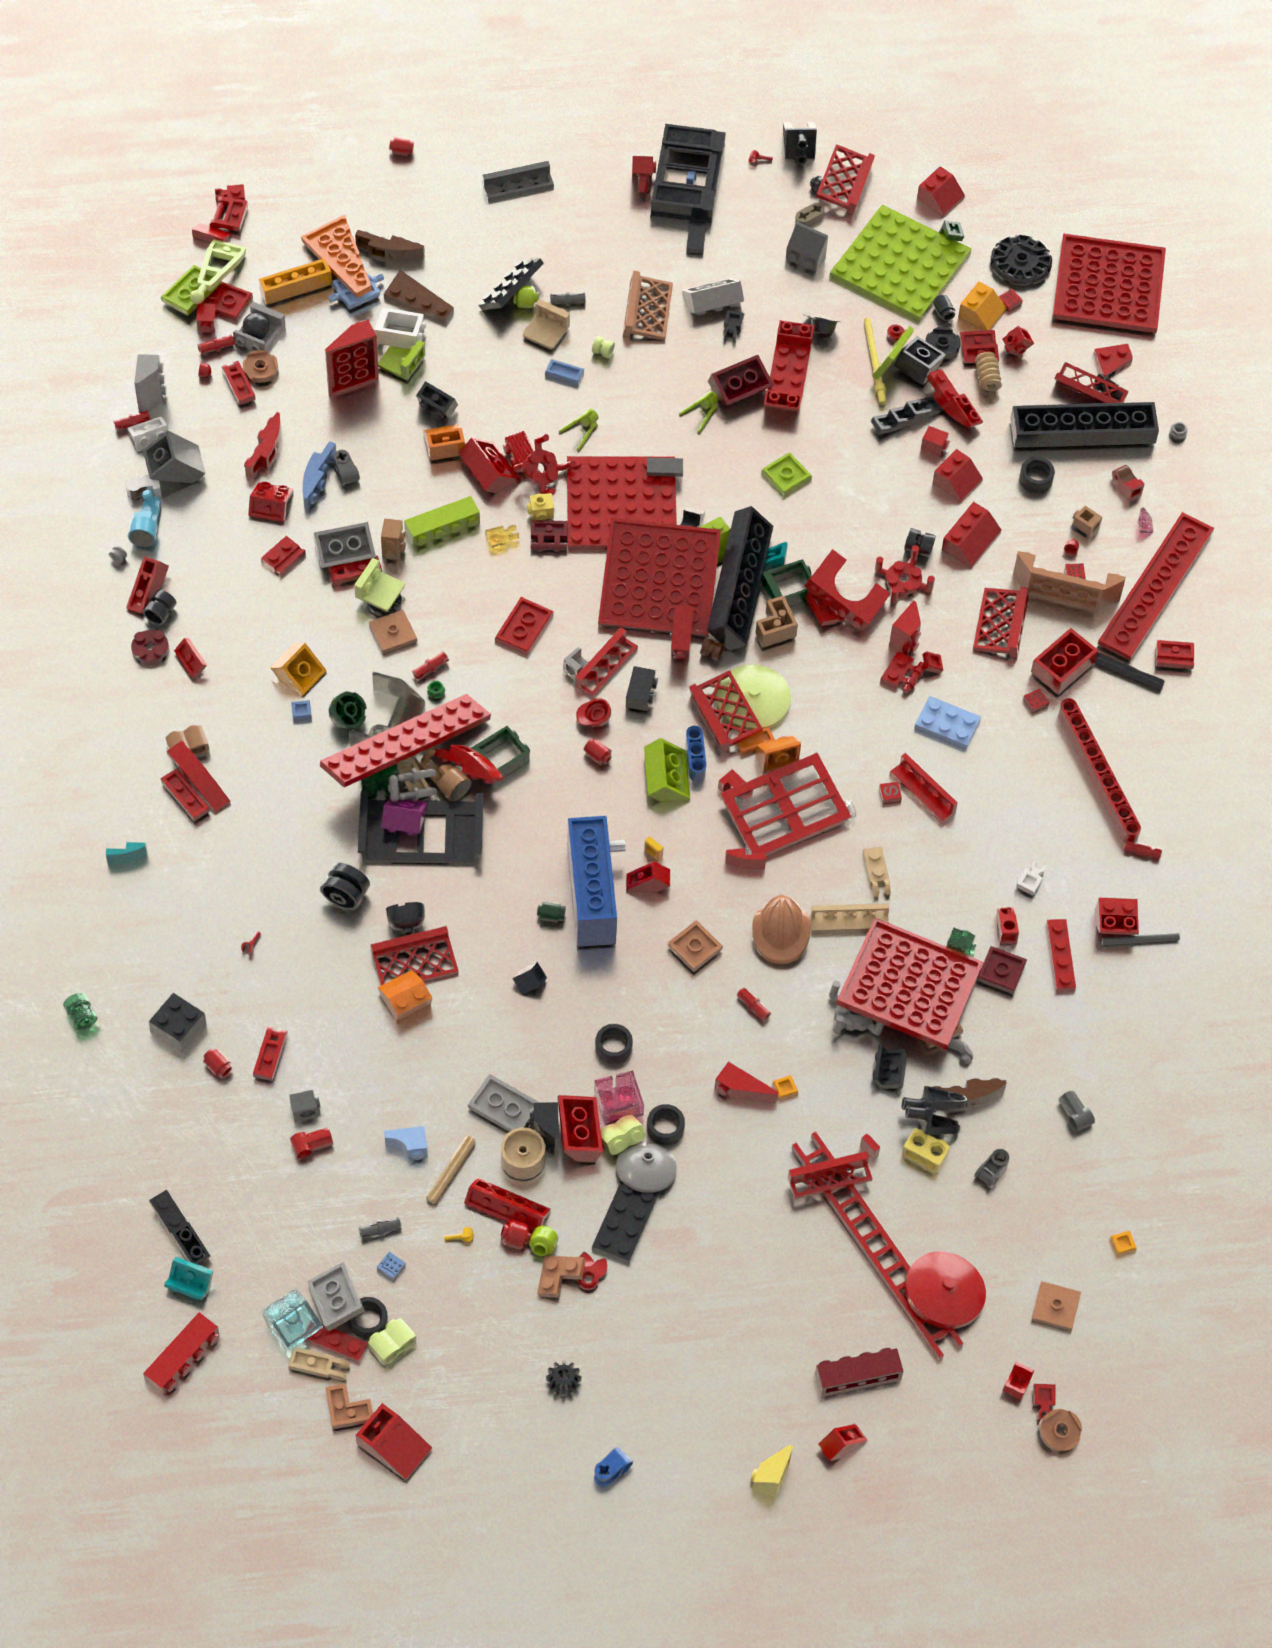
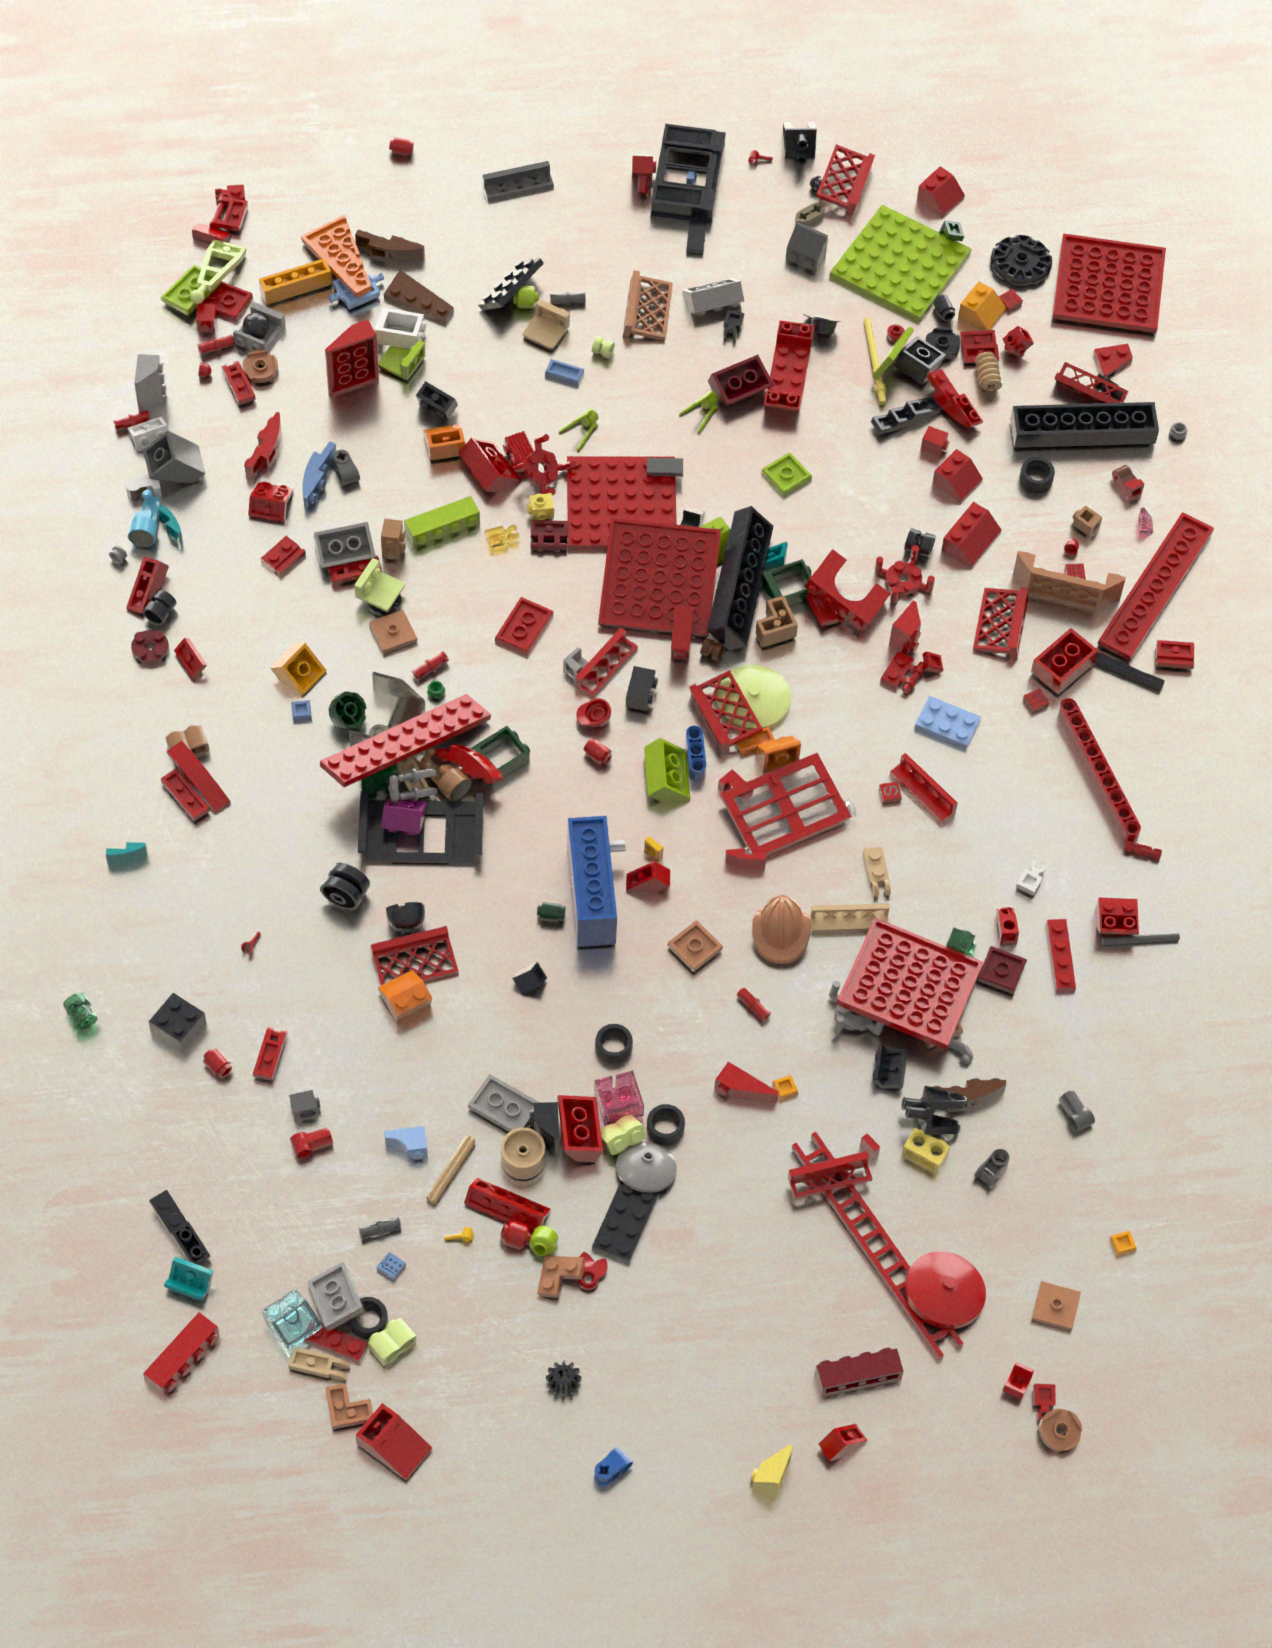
(171, 522): none -> teal slope

